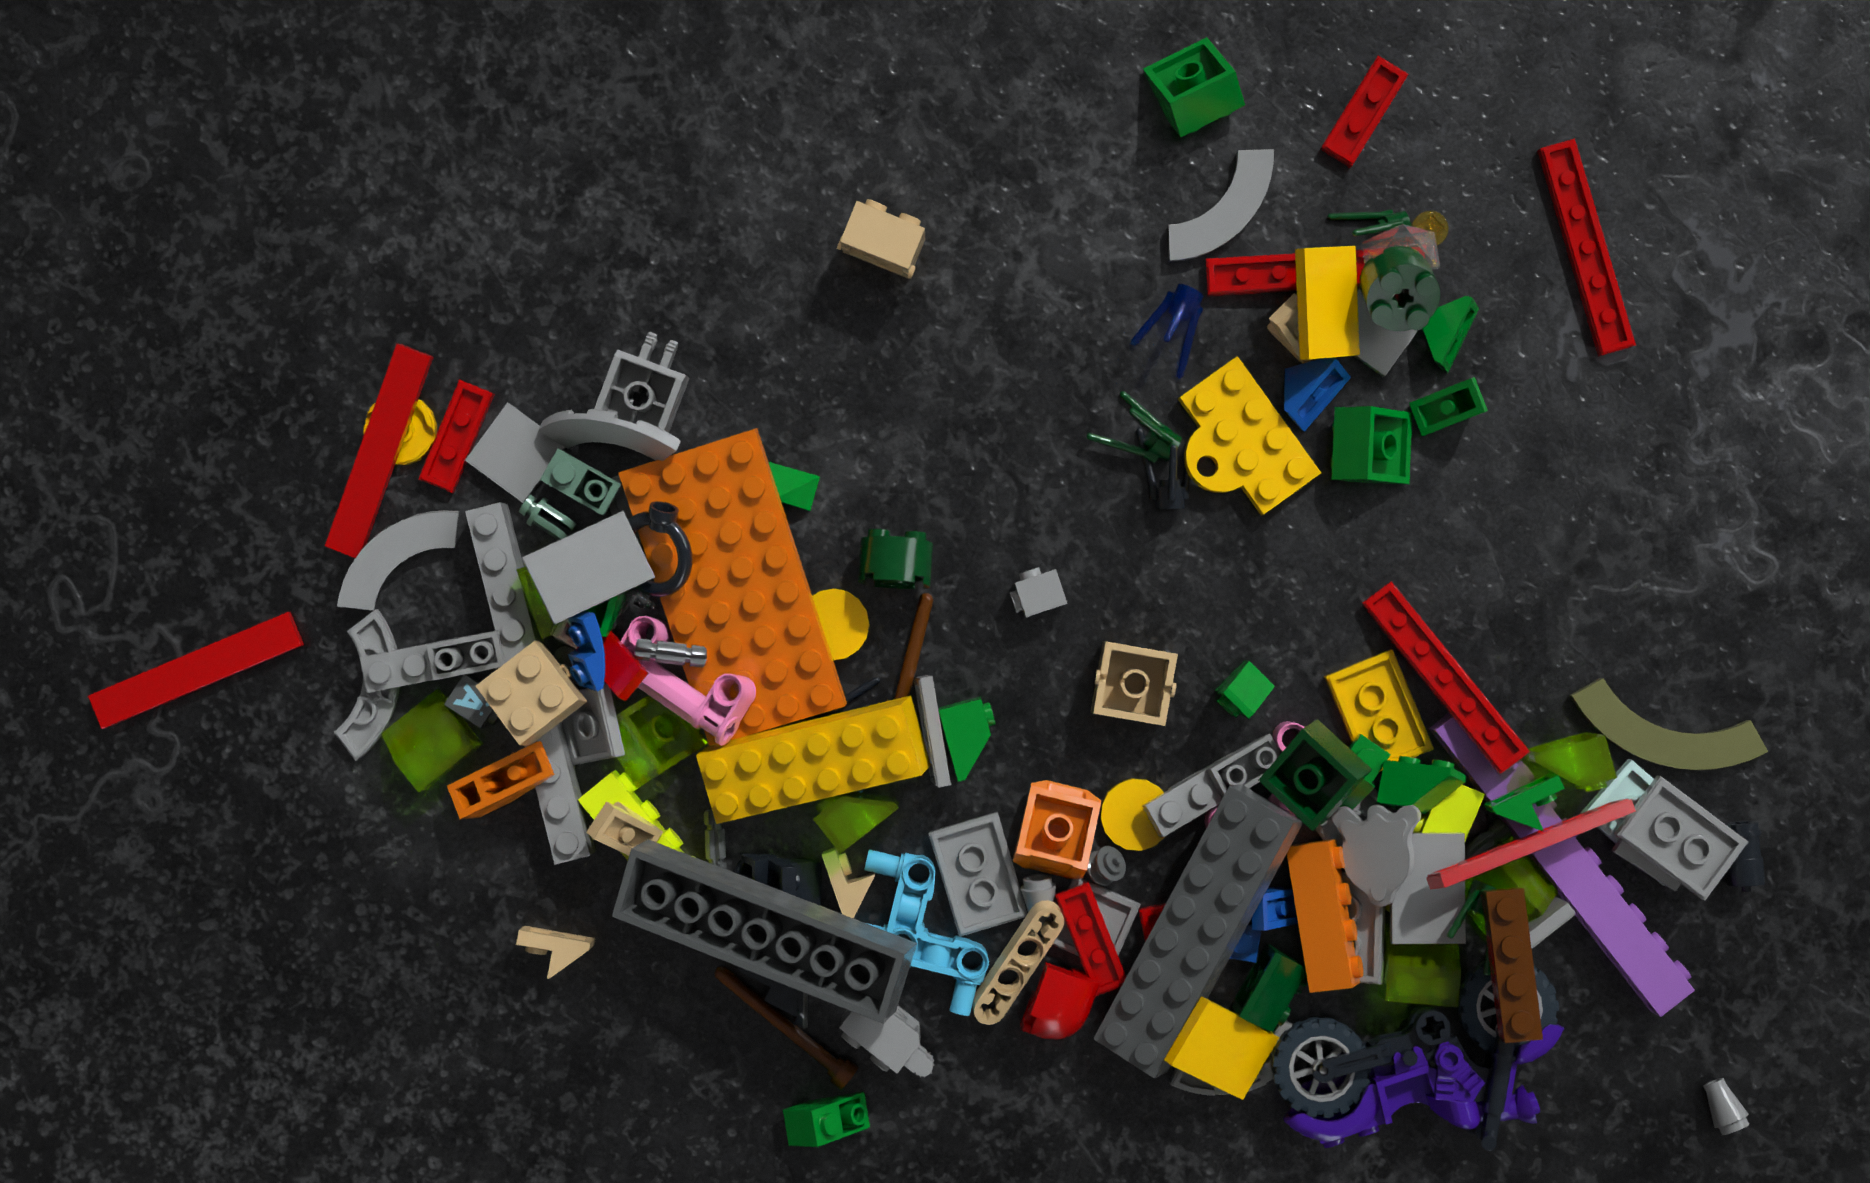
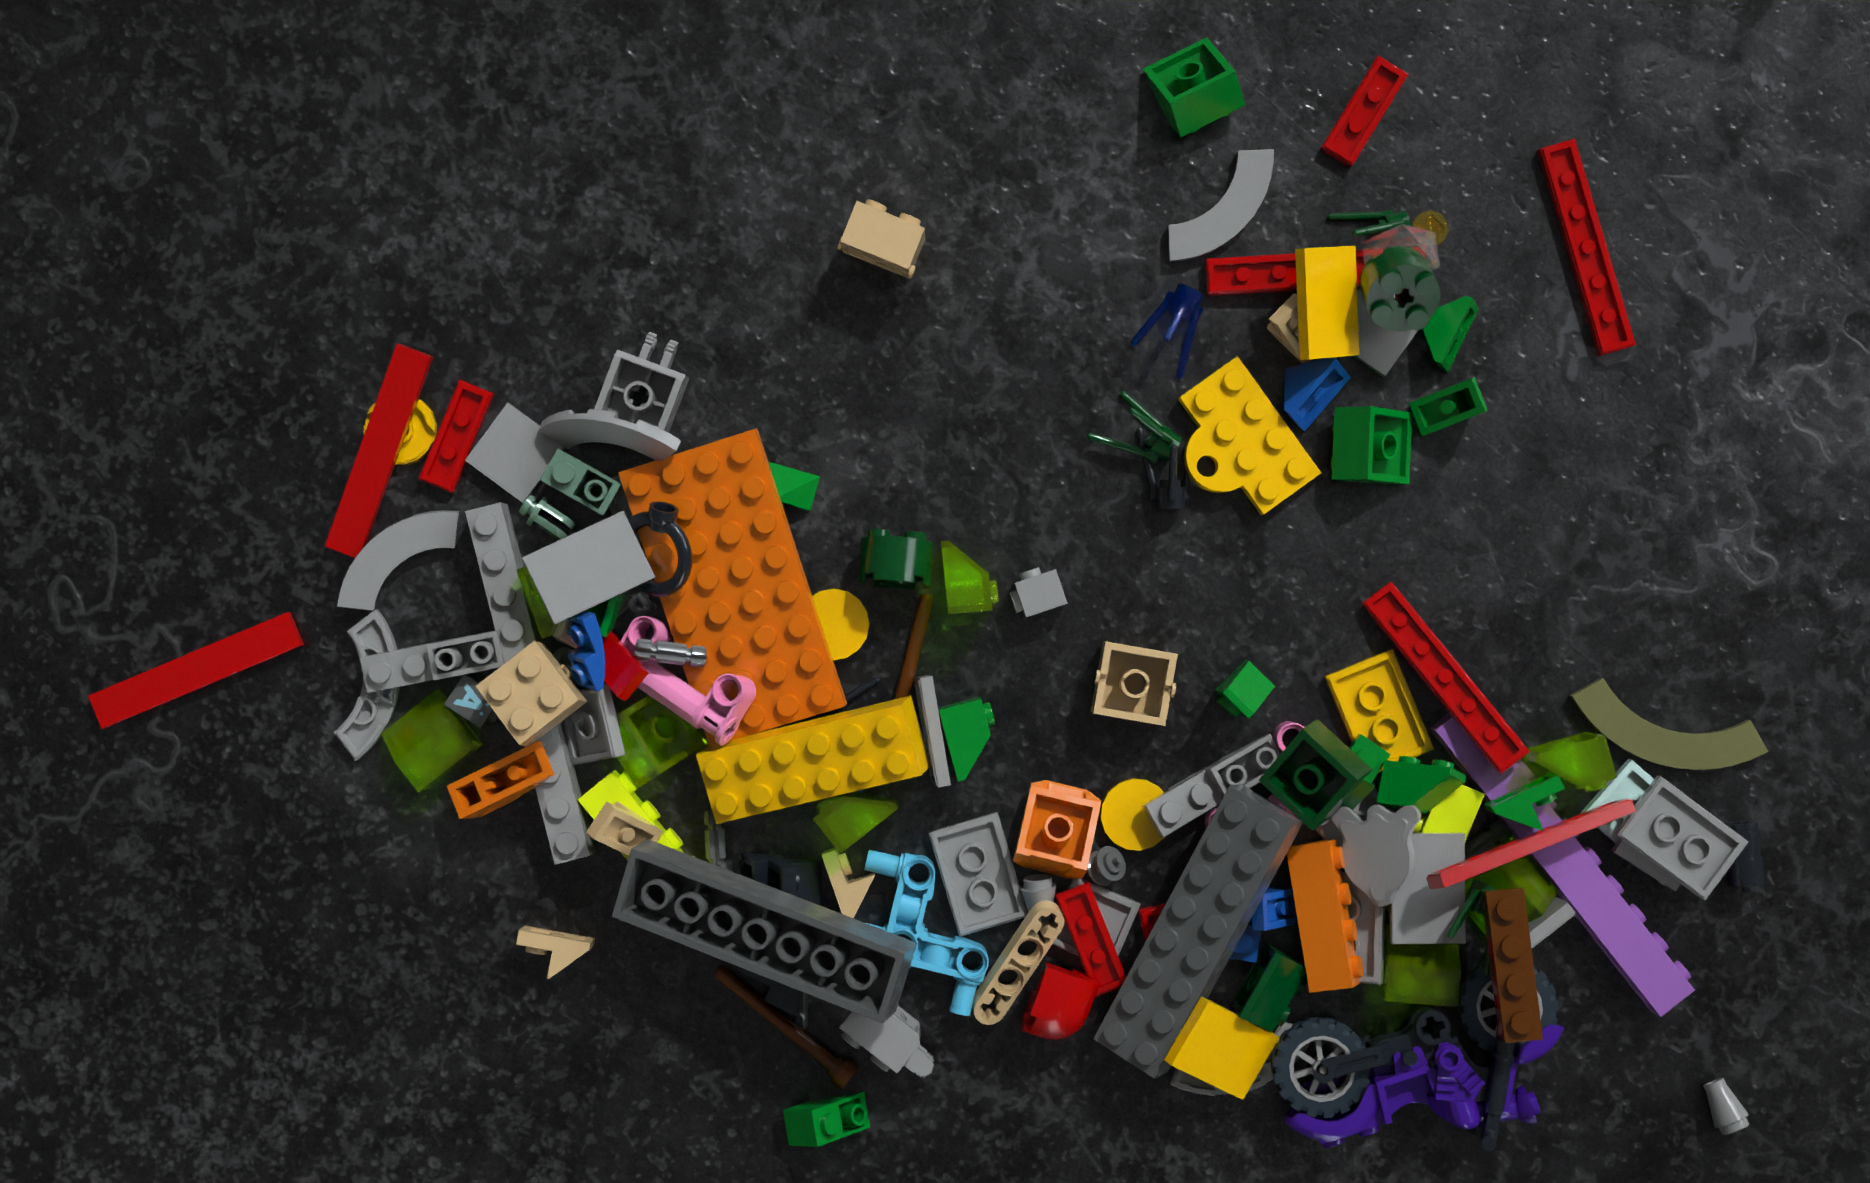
(966, 582): none -> clear neon green slope

